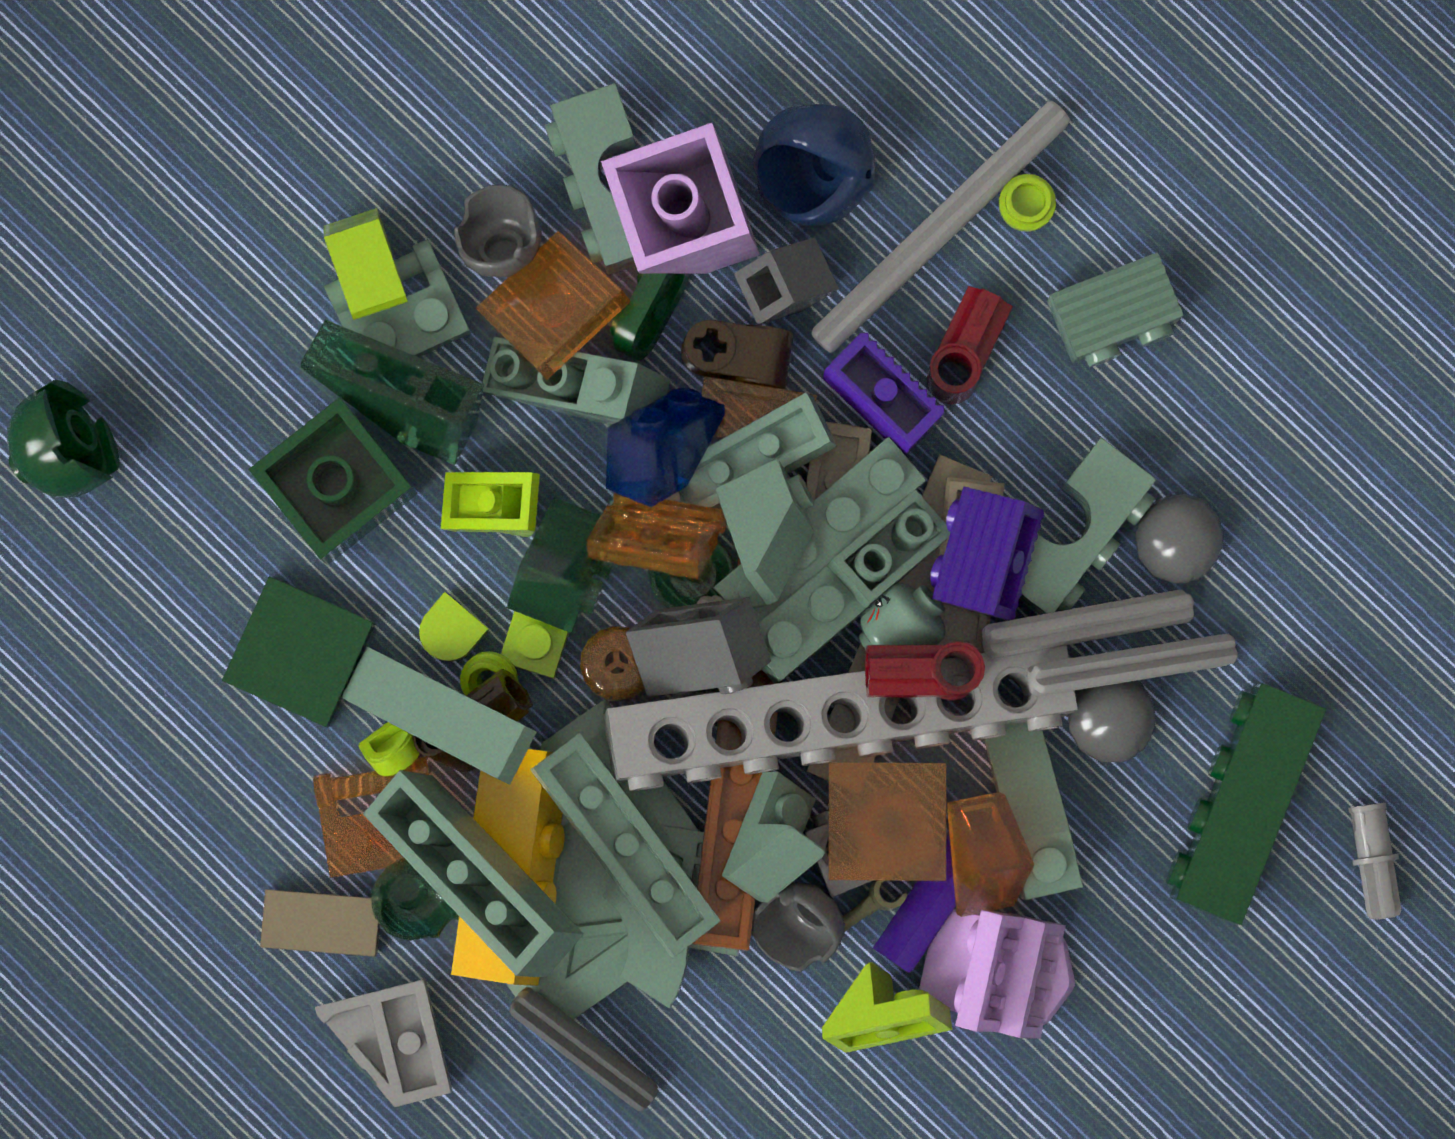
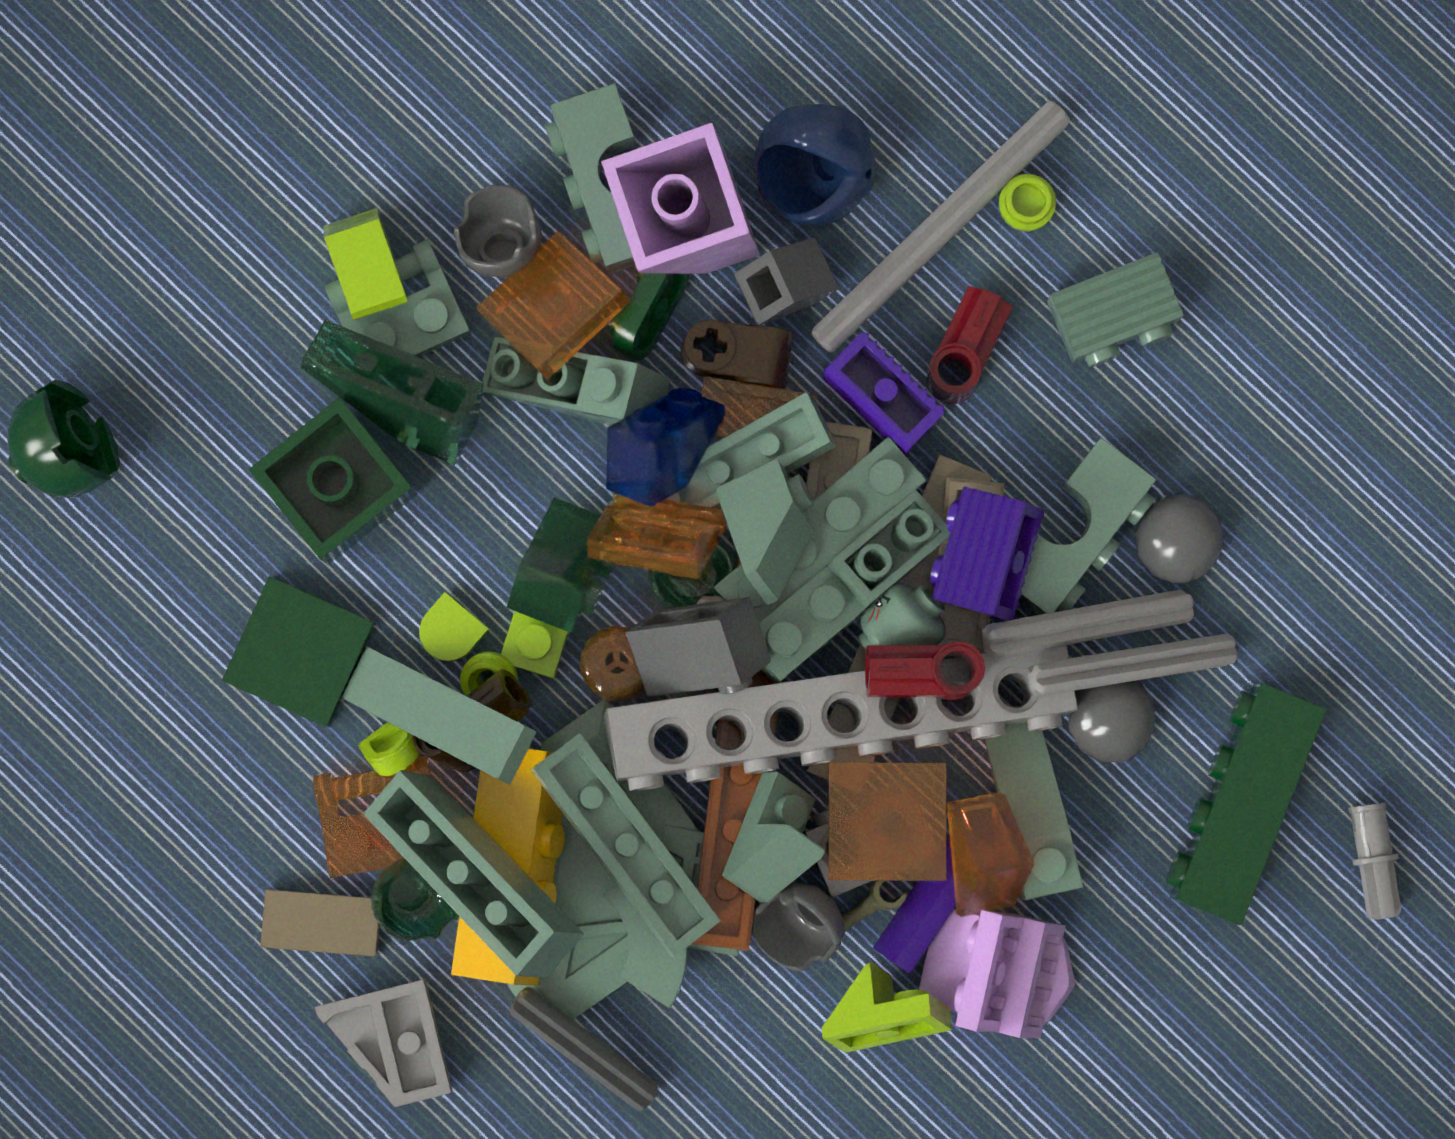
(490, 502): lime slope -> none

